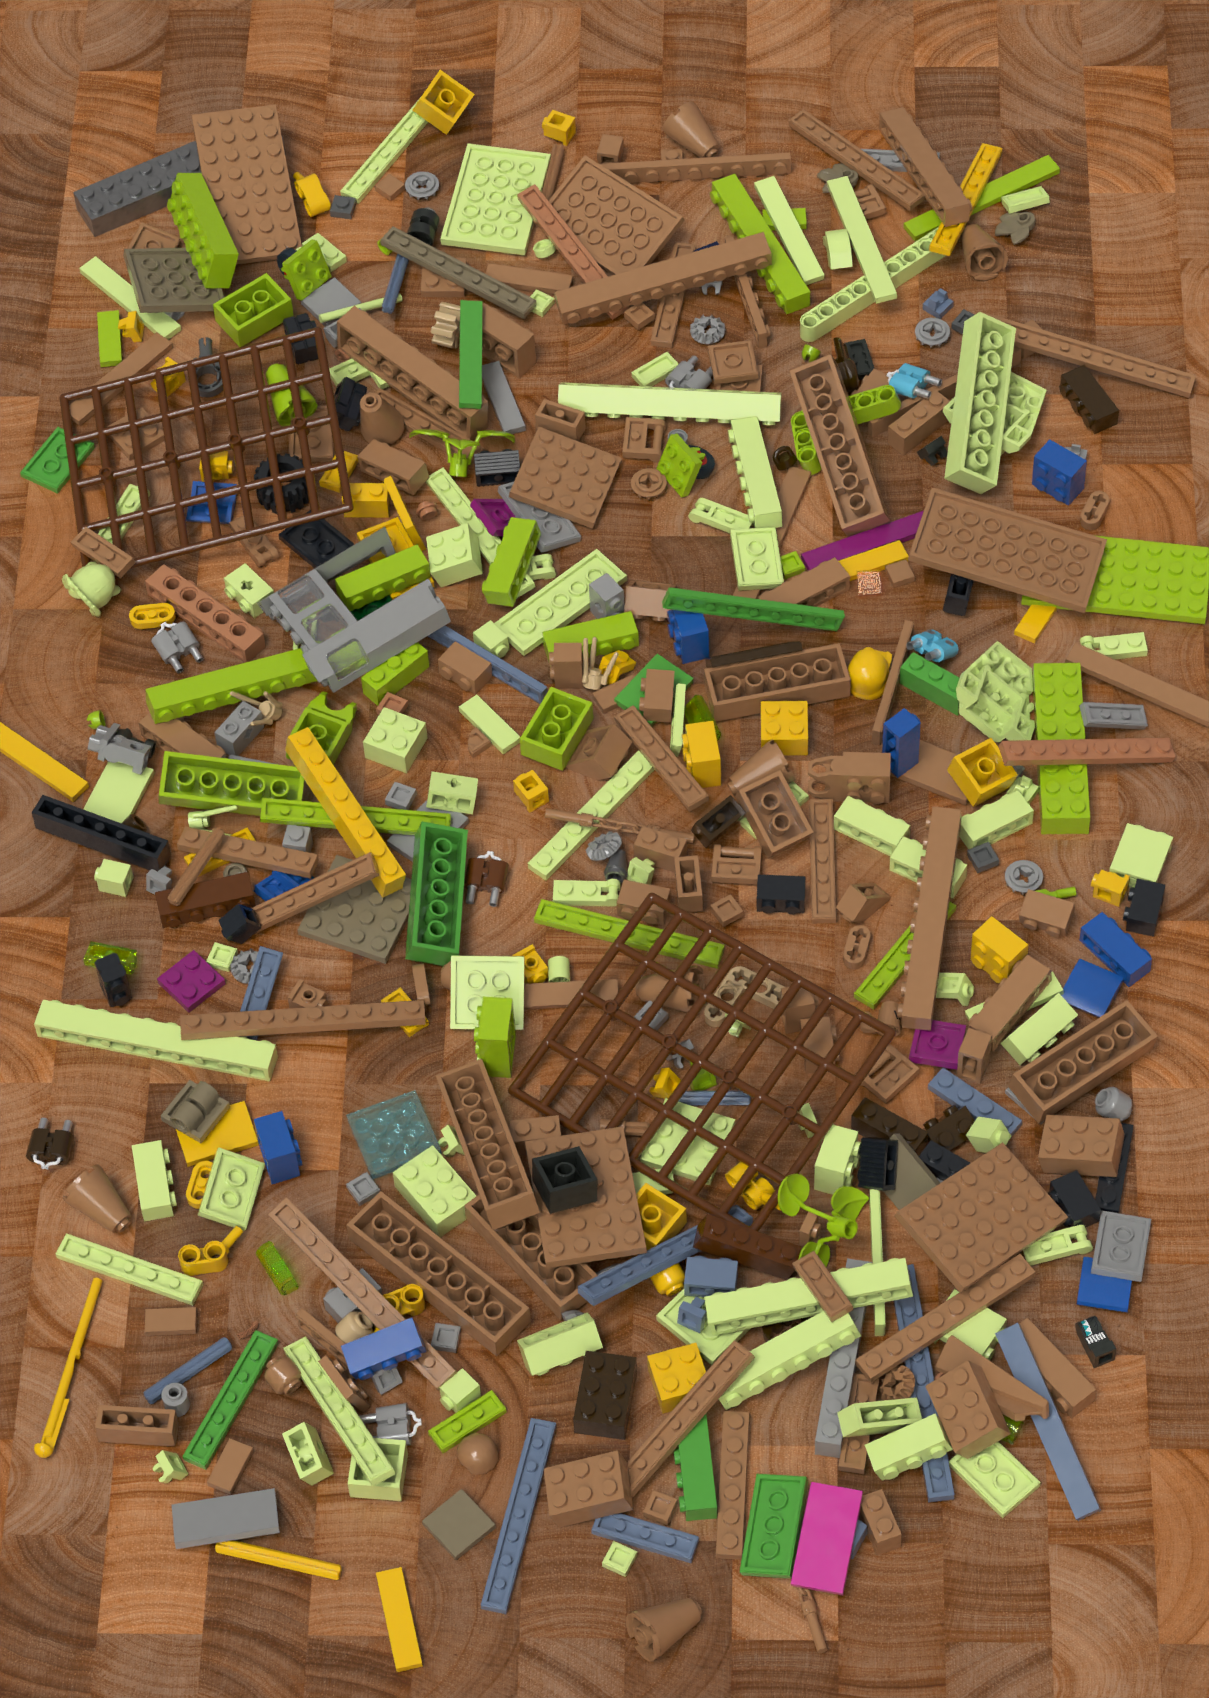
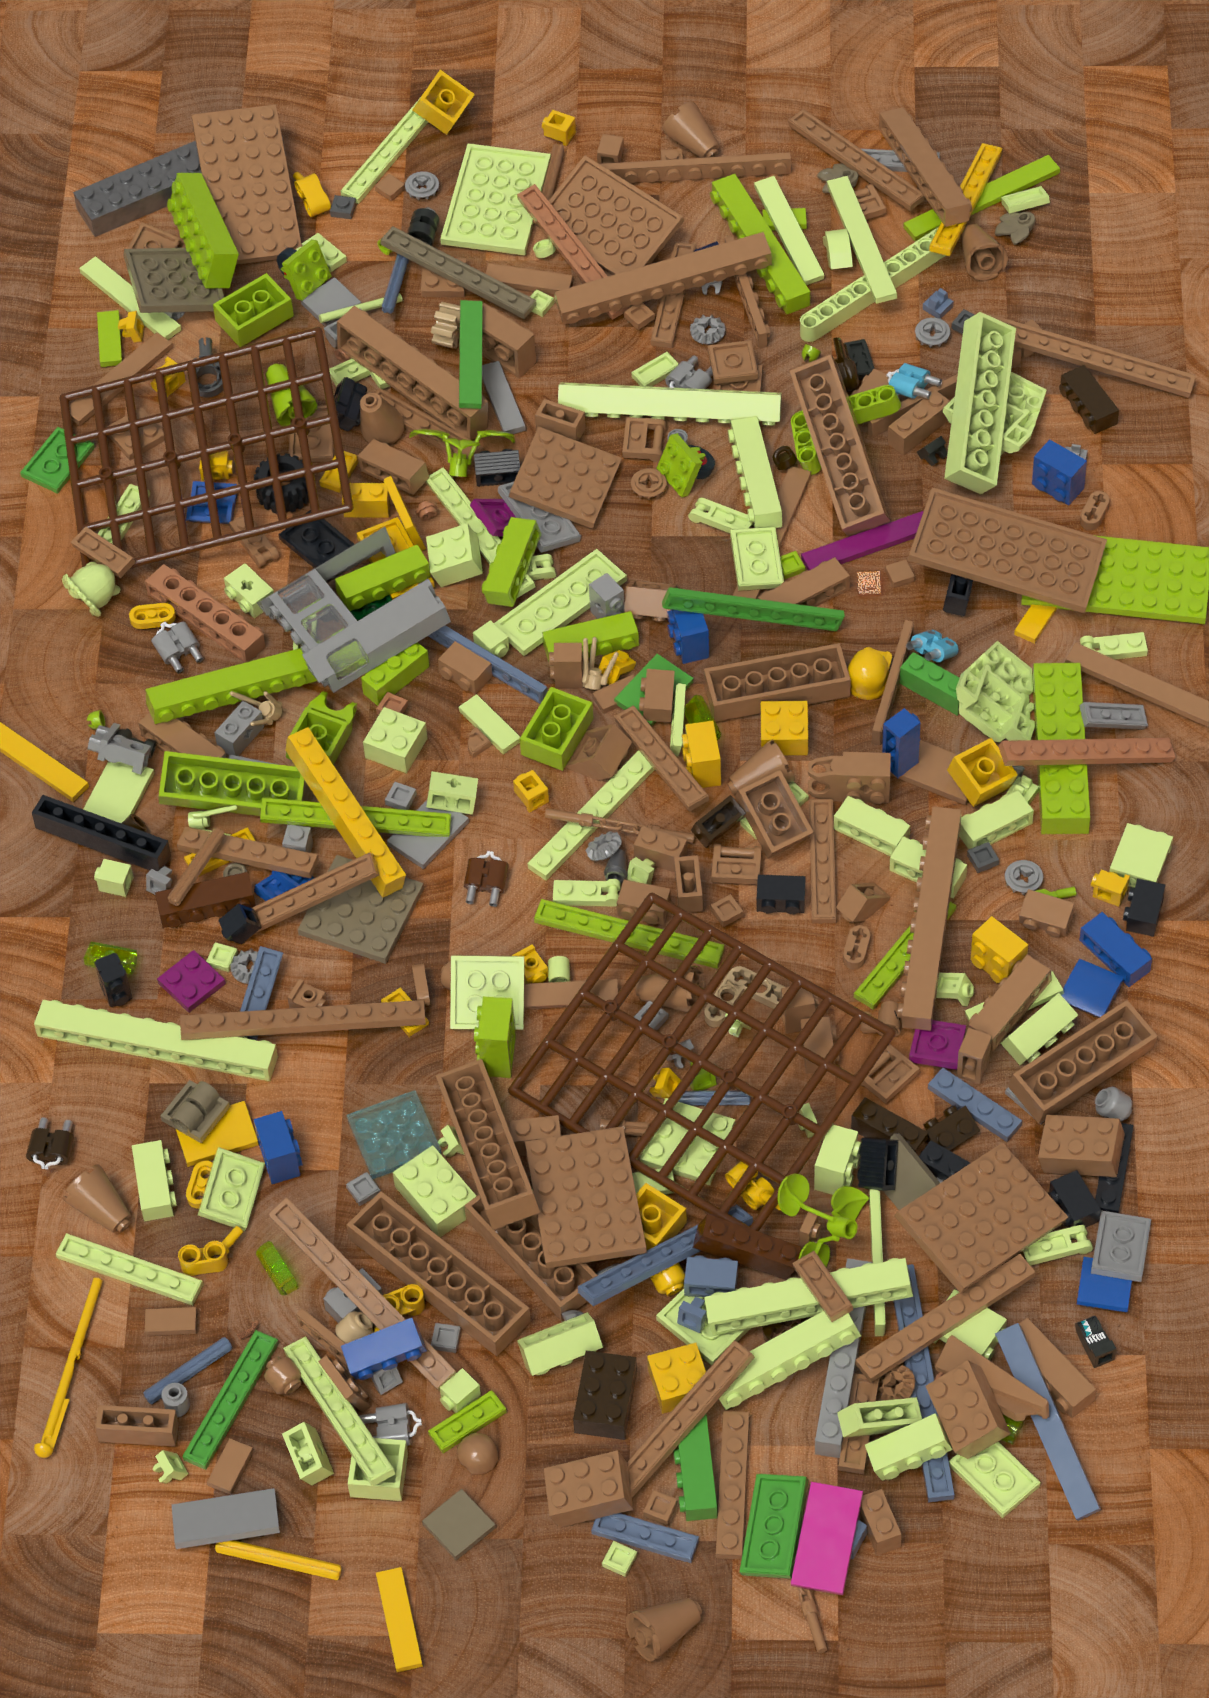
(304, 349): black brick -> none
(436, 893): bright green brick -> none
(518, 1516): sand blue tile -> none
(564, 1179): pearl dark grey brick -> none
(753, 654): dark brown tile -> none
(874, 559): yellow tile -> none
(987, 1134): yellowish green brick -> none

